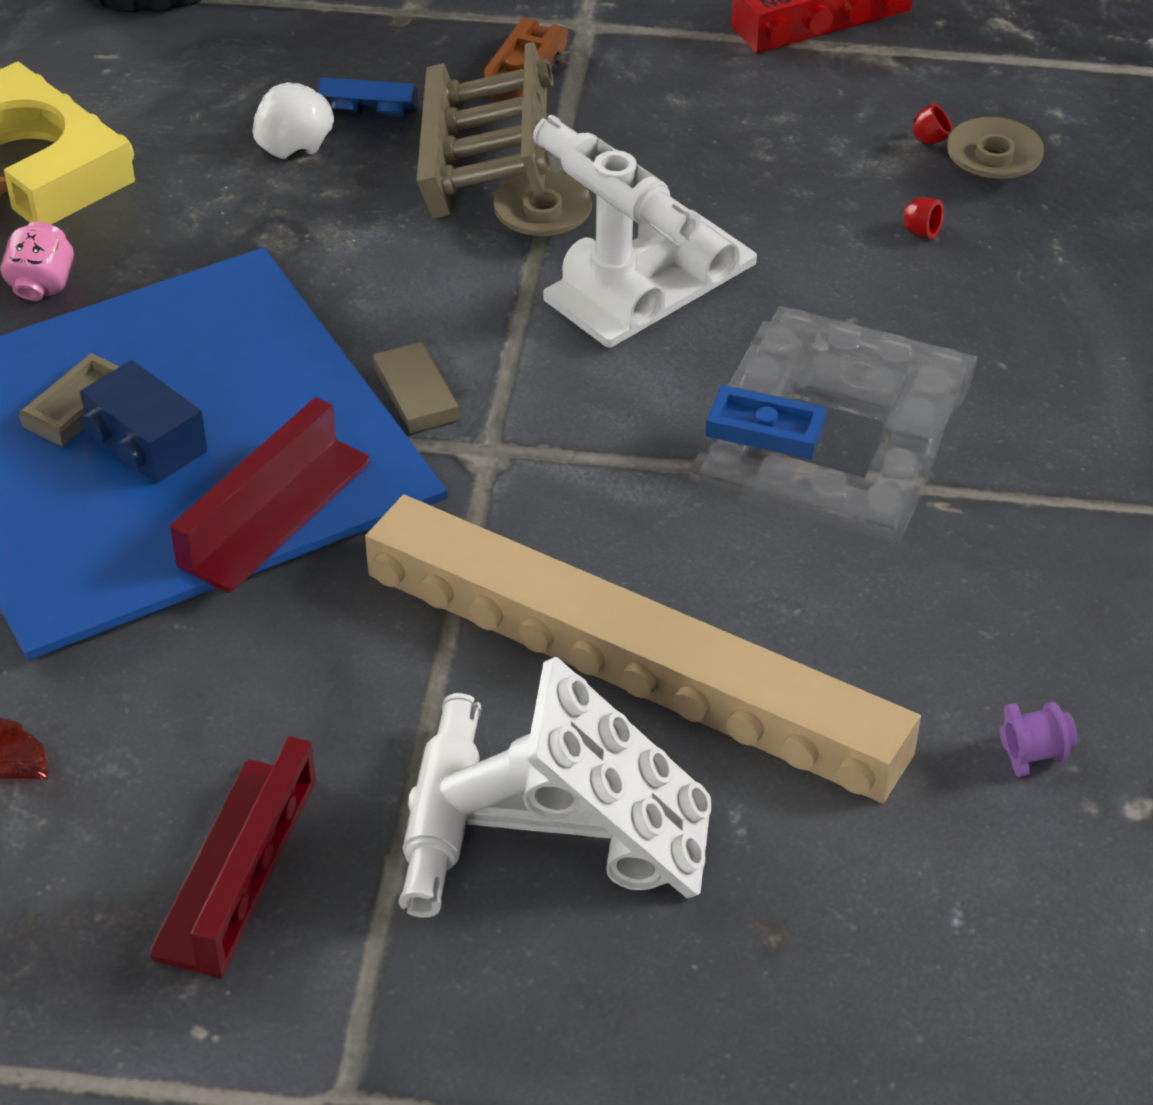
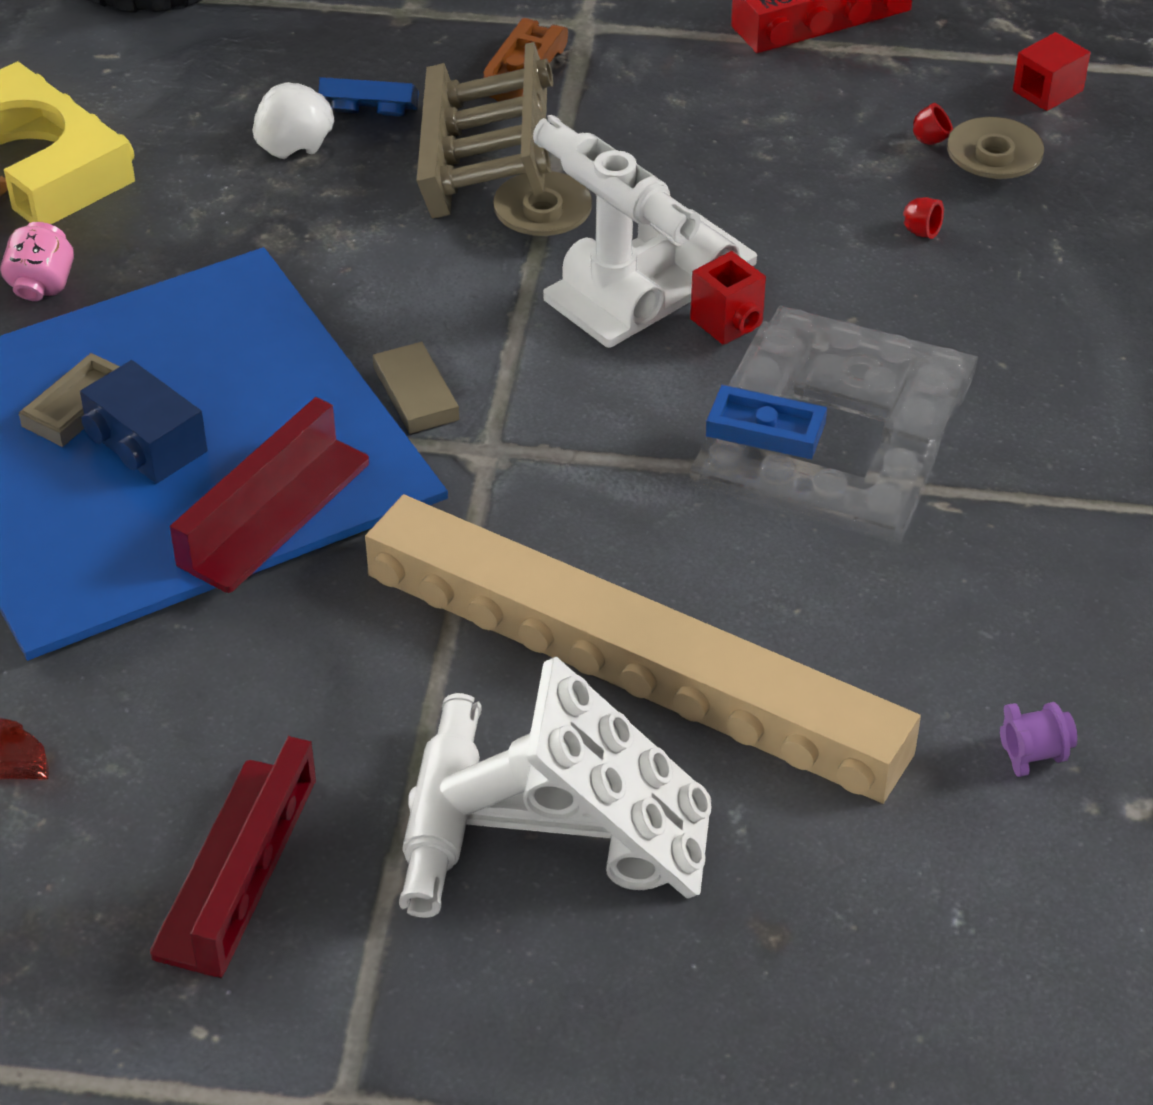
(727, 297): none -> red brick
(1051, 71): none -> red brick

